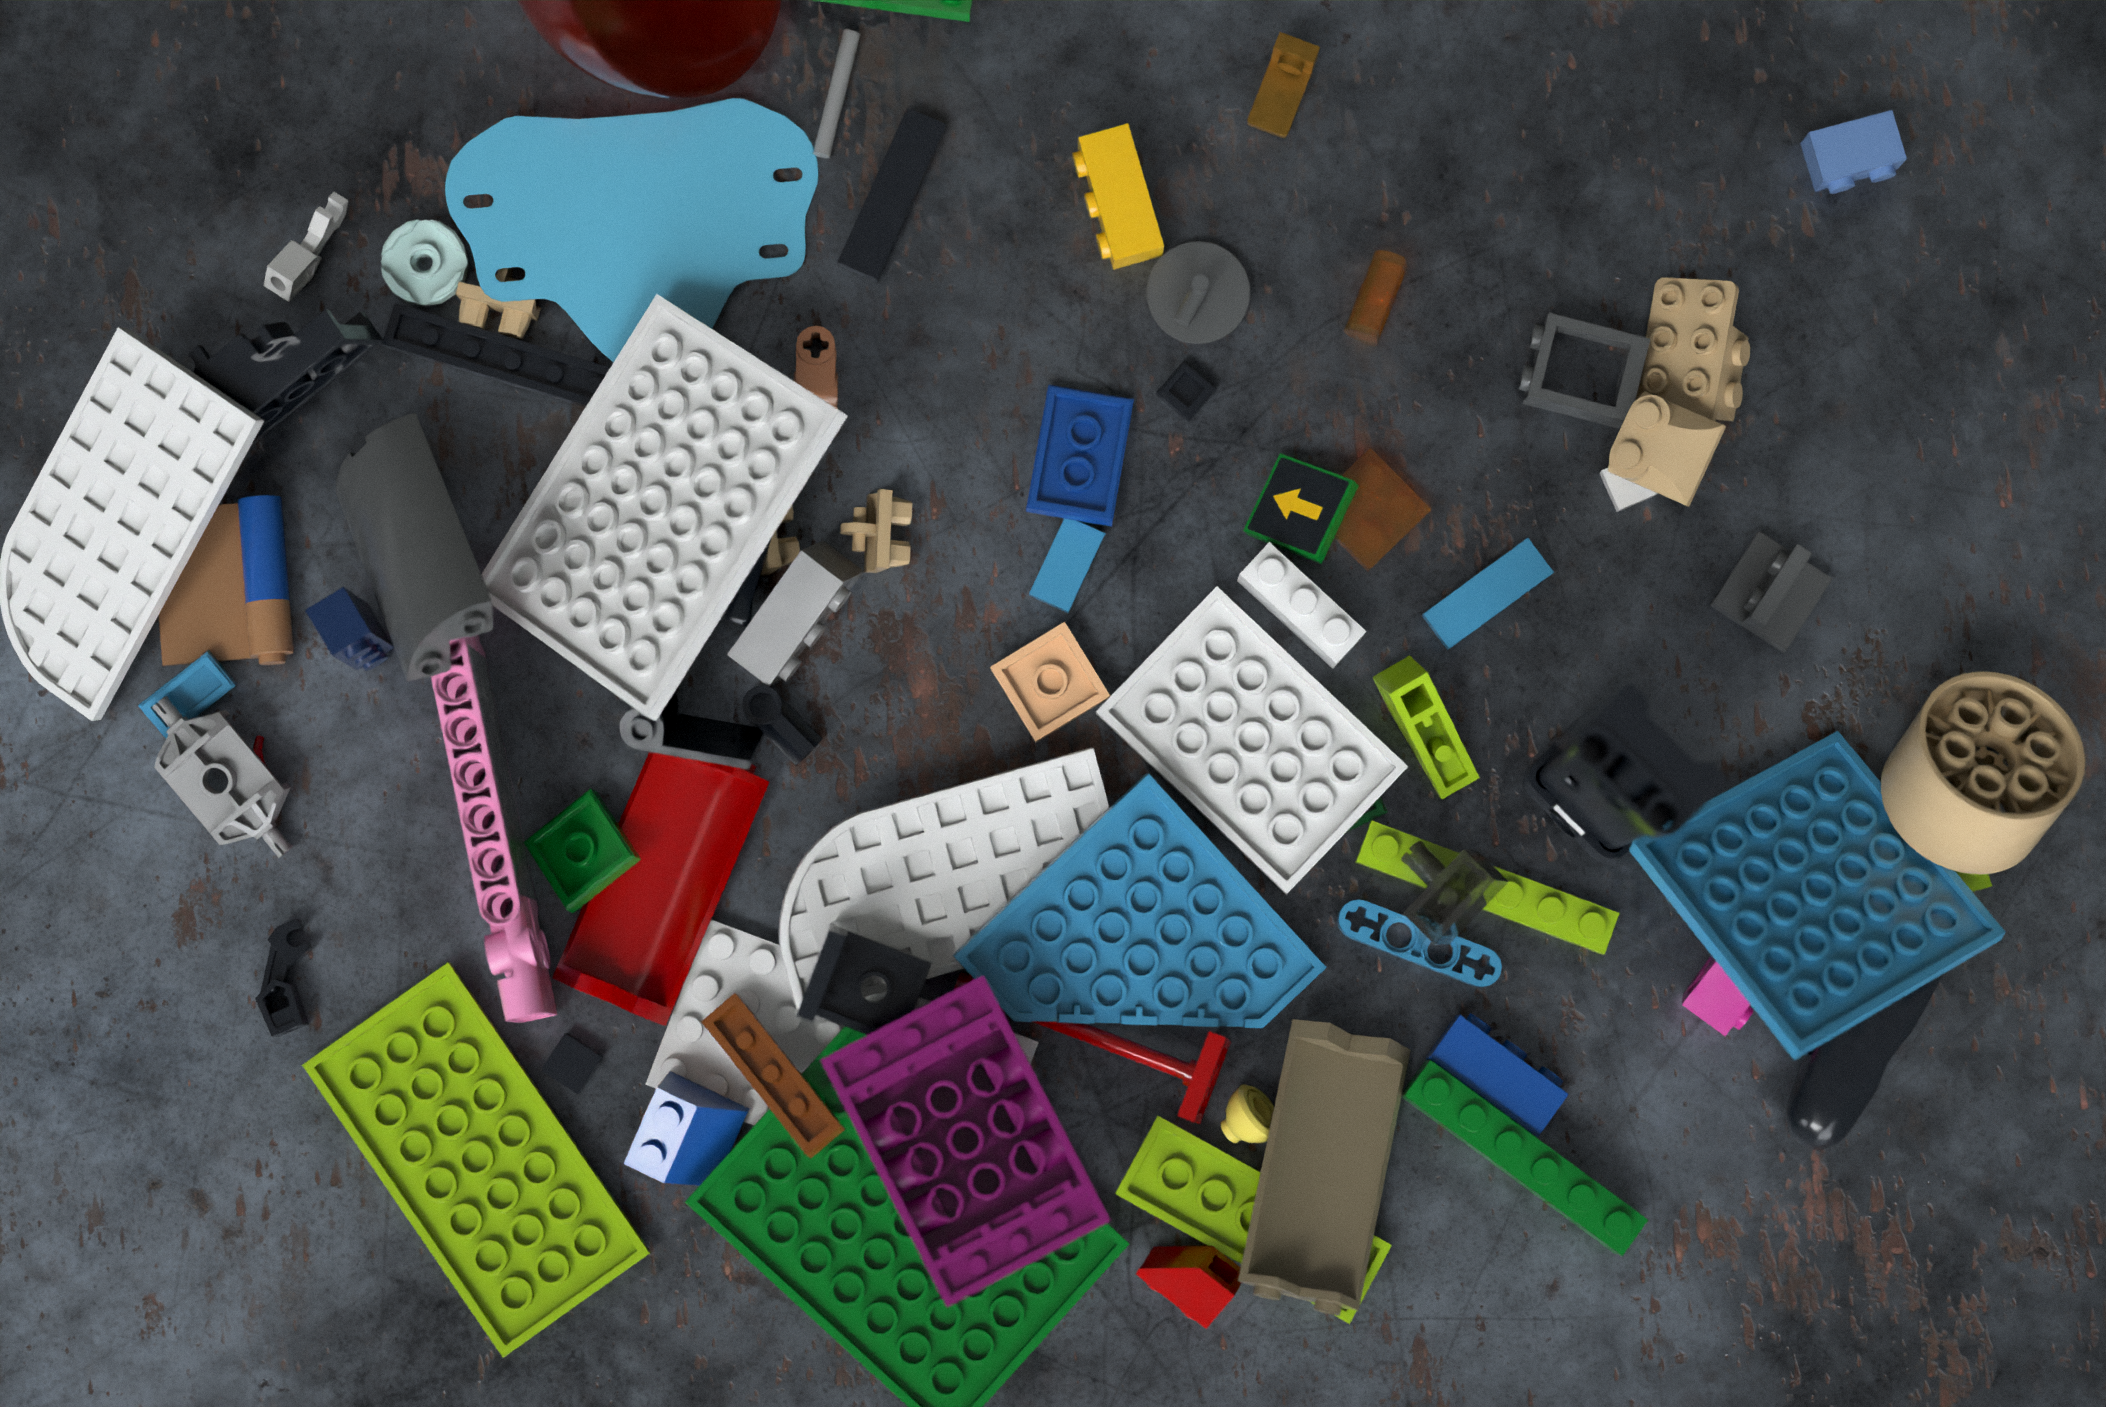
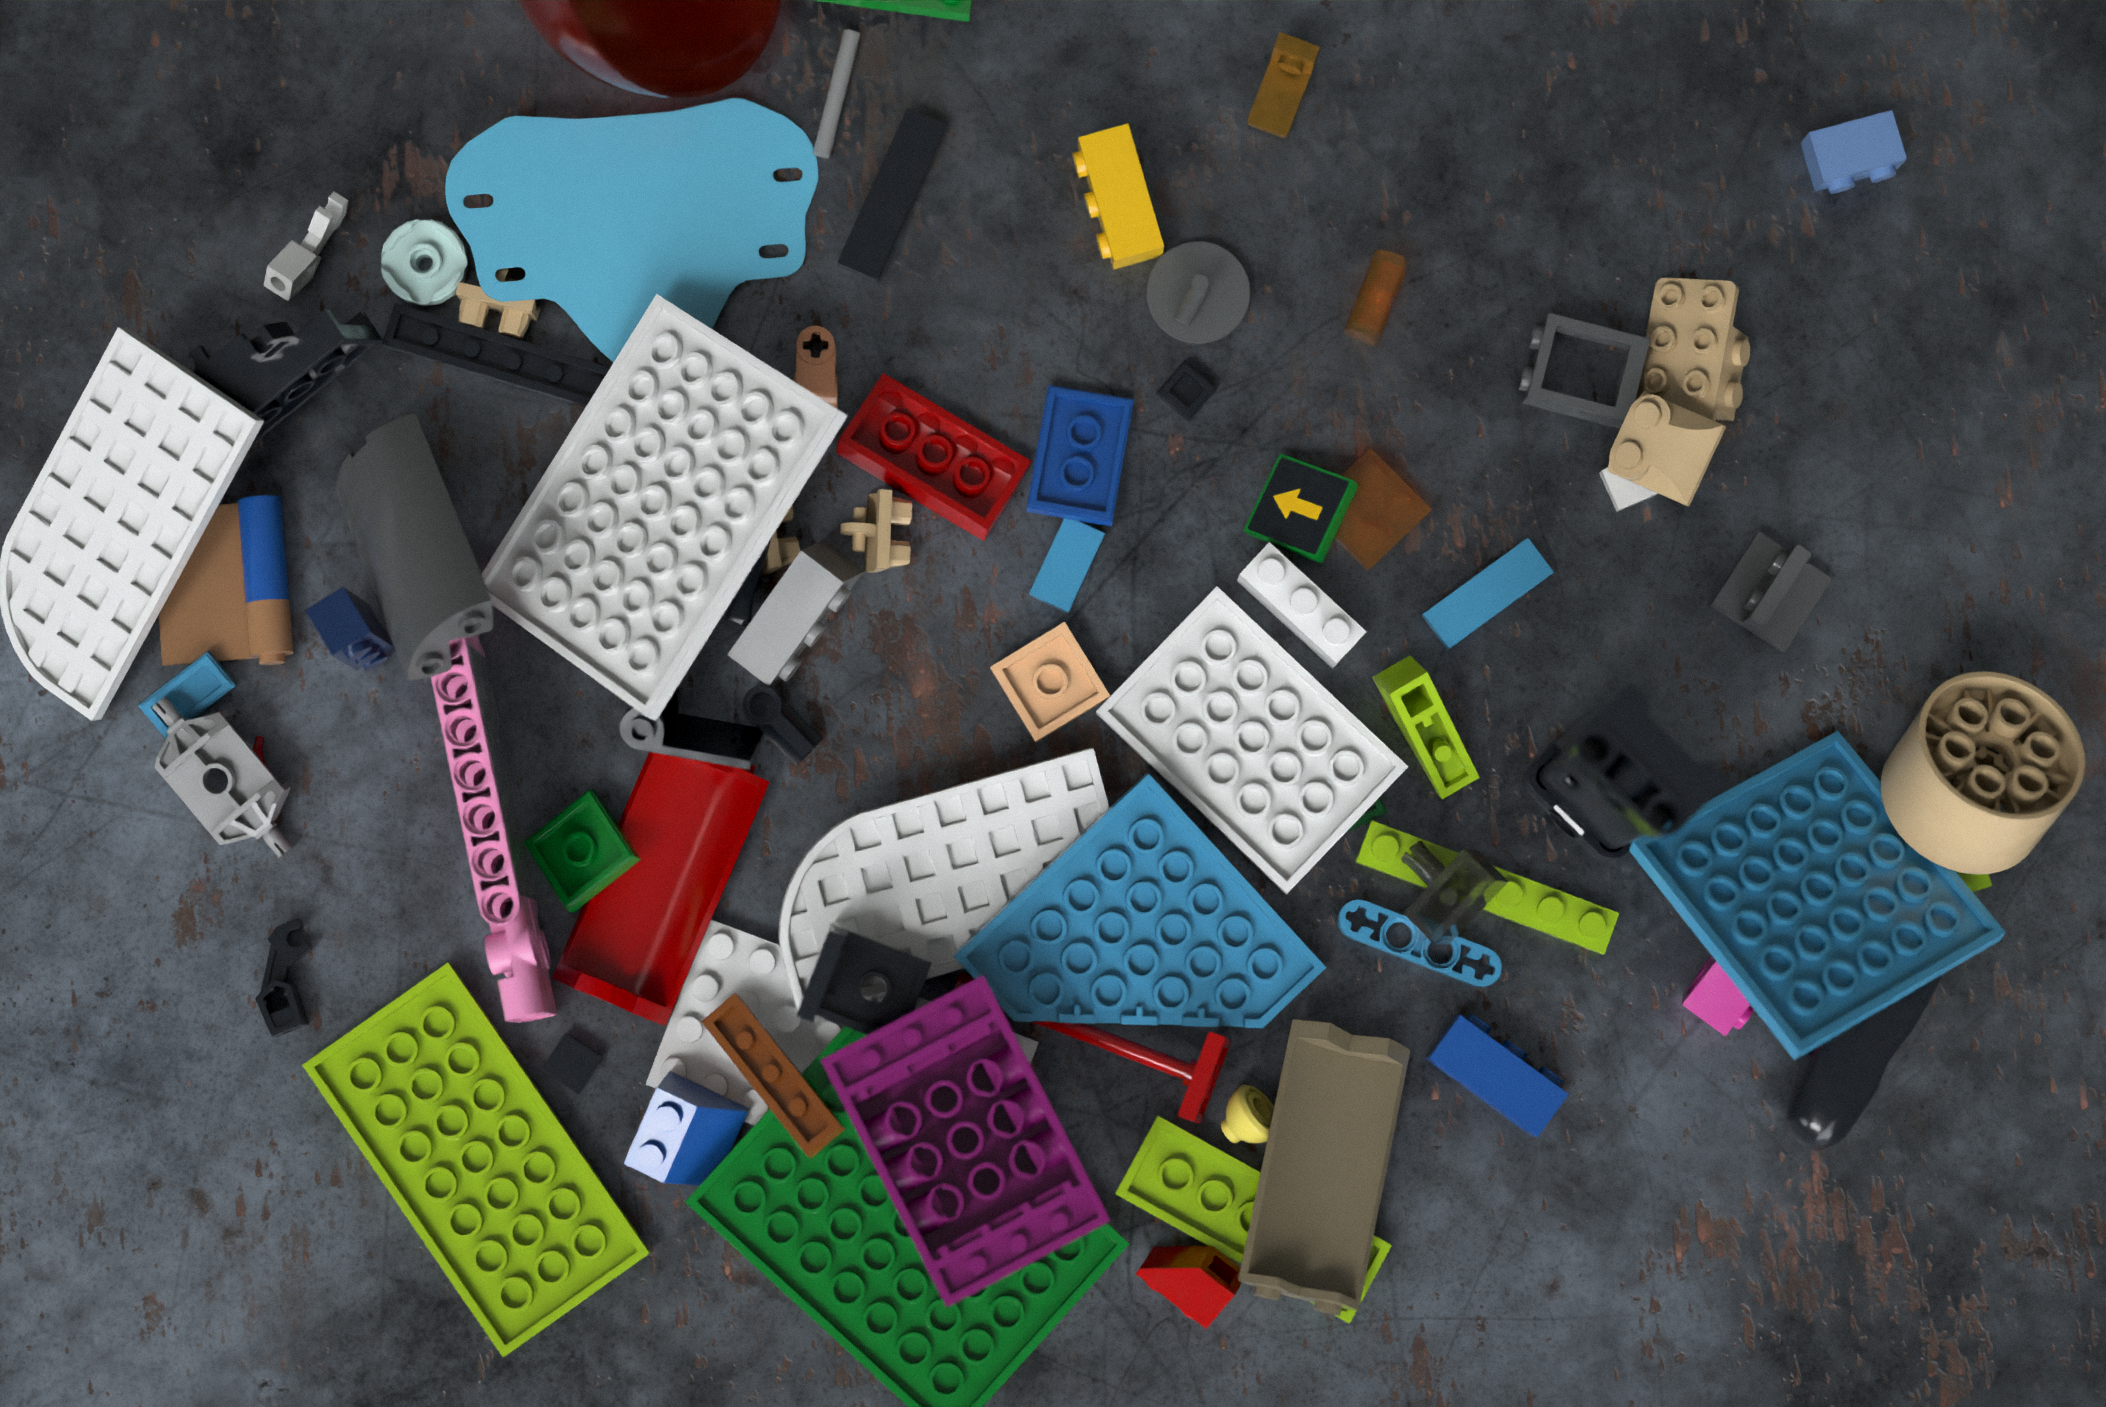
(933, 456): none -> red slope
(1524, 1157): green brick -> none

